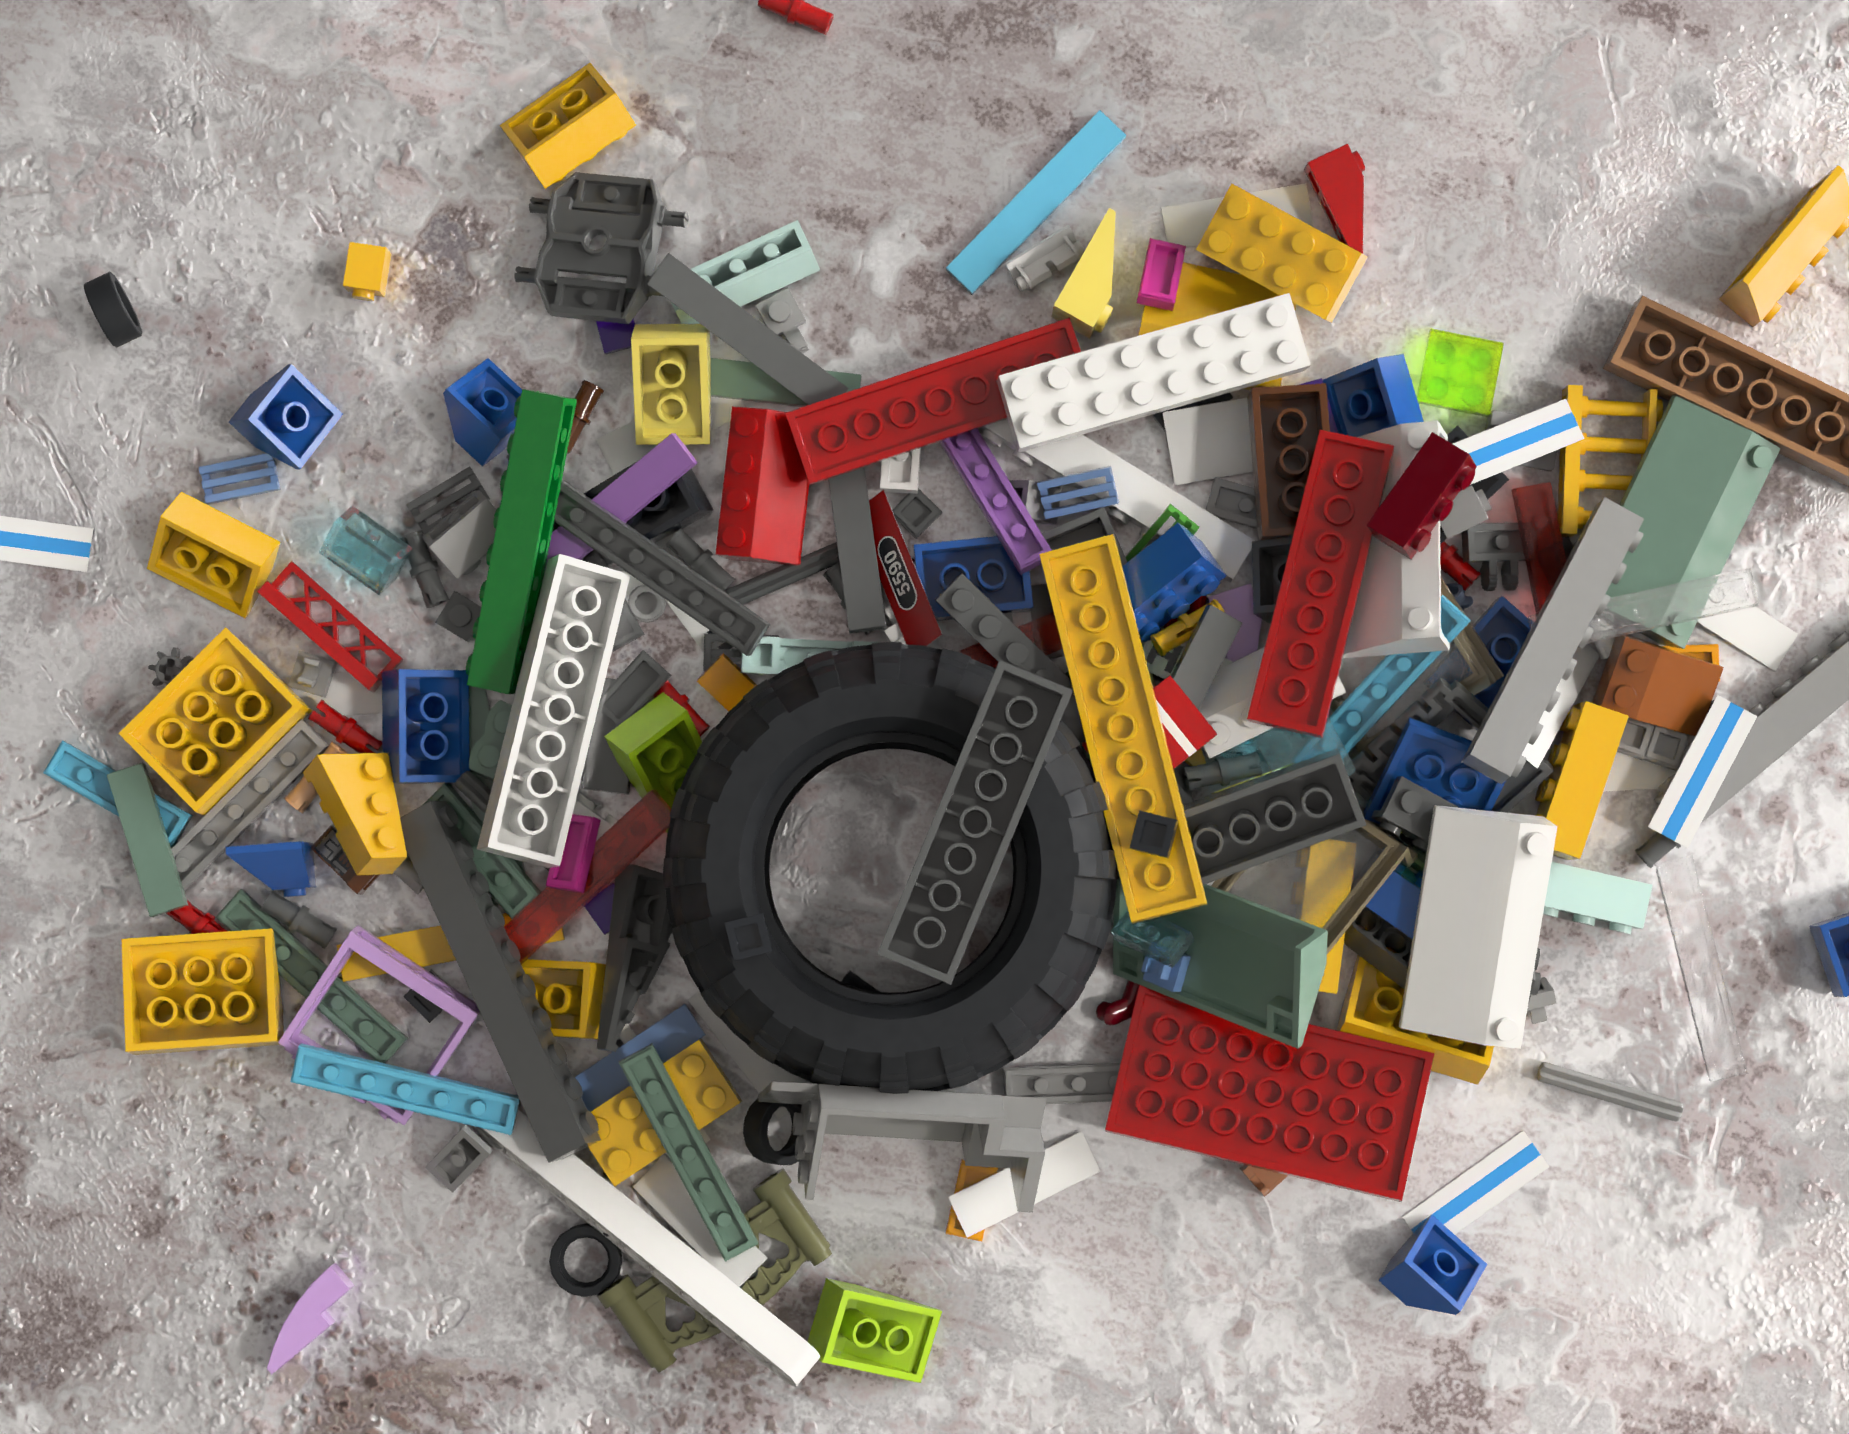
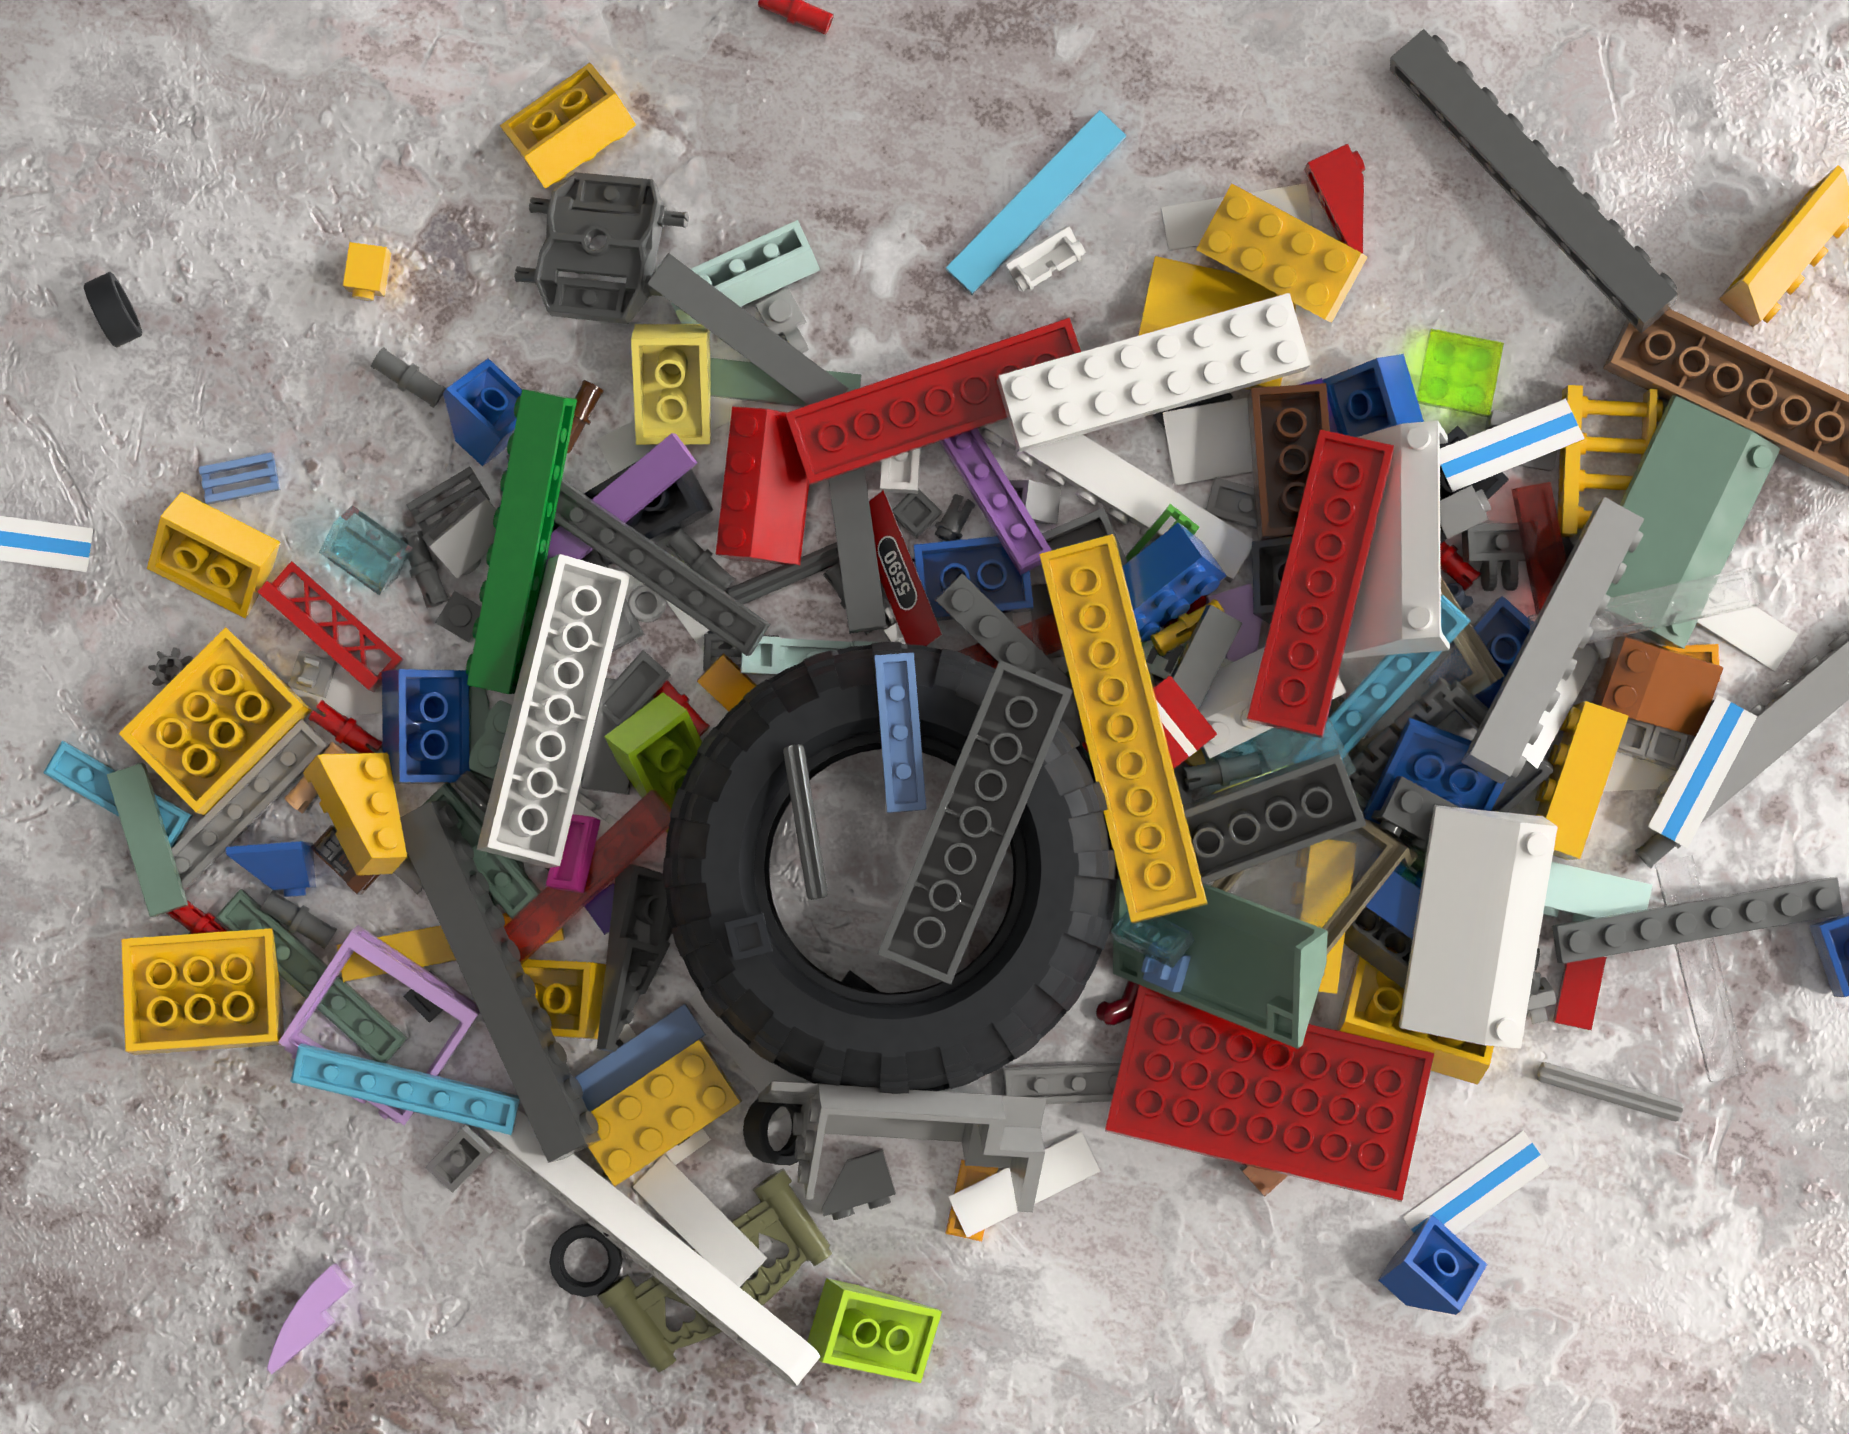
(286, 417): blue slope -> none
(408, 377): none -> dark grey pin
(615, 335): dark purple tile -> none
(688, 1152): sand green tile -> none
(805, 822): none -> dark grey axle
(860, 1182): none -> dark grey slope
(900, 732): none -> medium blue plate
(953, 520): none -> dark grey pin
(1047, 499): medium blue tile -> none
(1090, 284): light yellow slope -> none
(1154, 834): black plate -> none
(1161, 274): dark pink tile -> none
(1422, 496): dark red brick -> none
(1533, 180): none -> dark grey brick
(1579, 993): none -> red tile
(1697, 920): none -> dark grey plate

